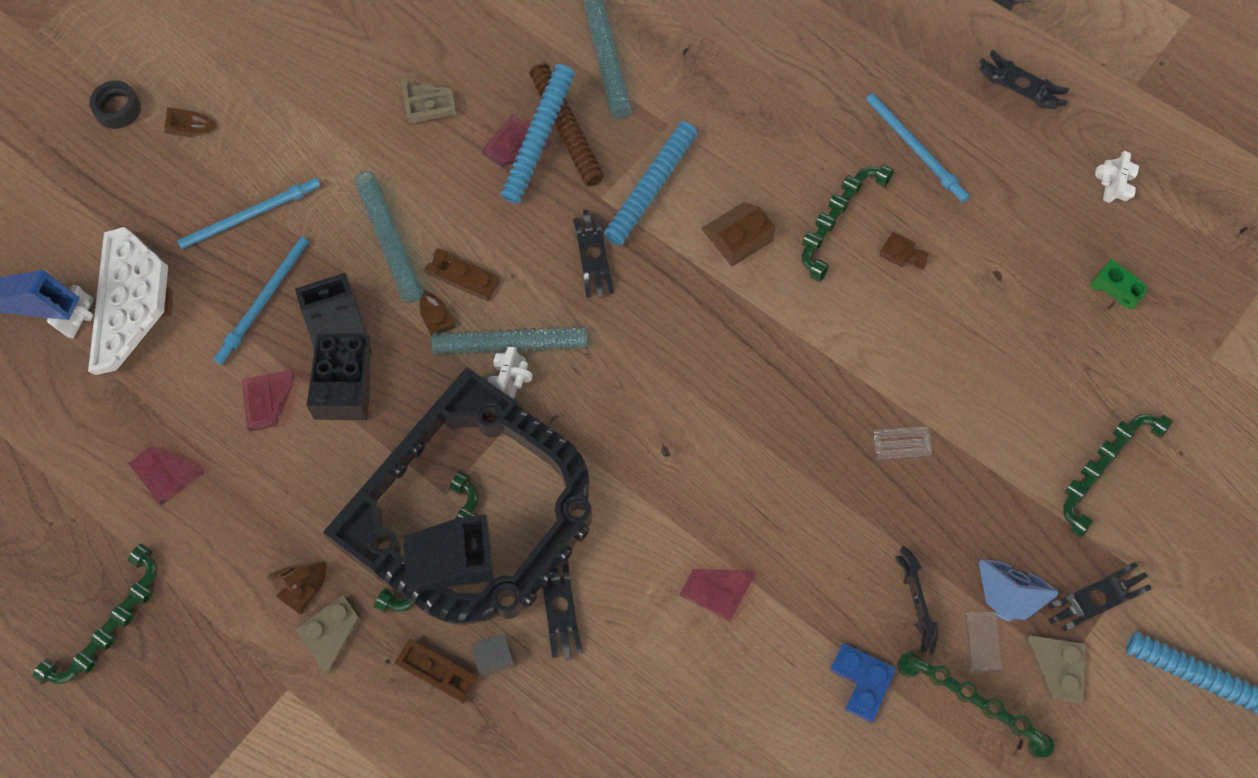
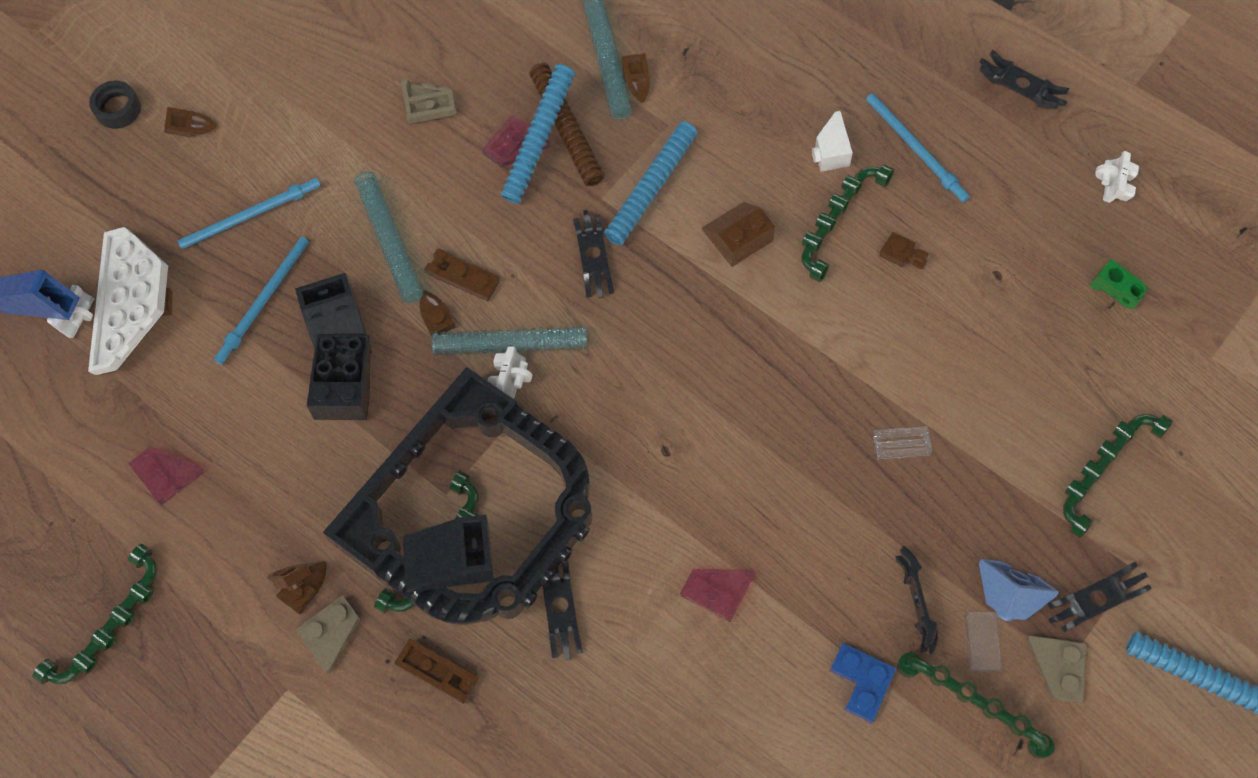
(266, 398): clear pink wing -> none
(492, 655): dark grey panel -> none
(636, 75): none -> reddish brown plate
(832, 145): none -> white slope

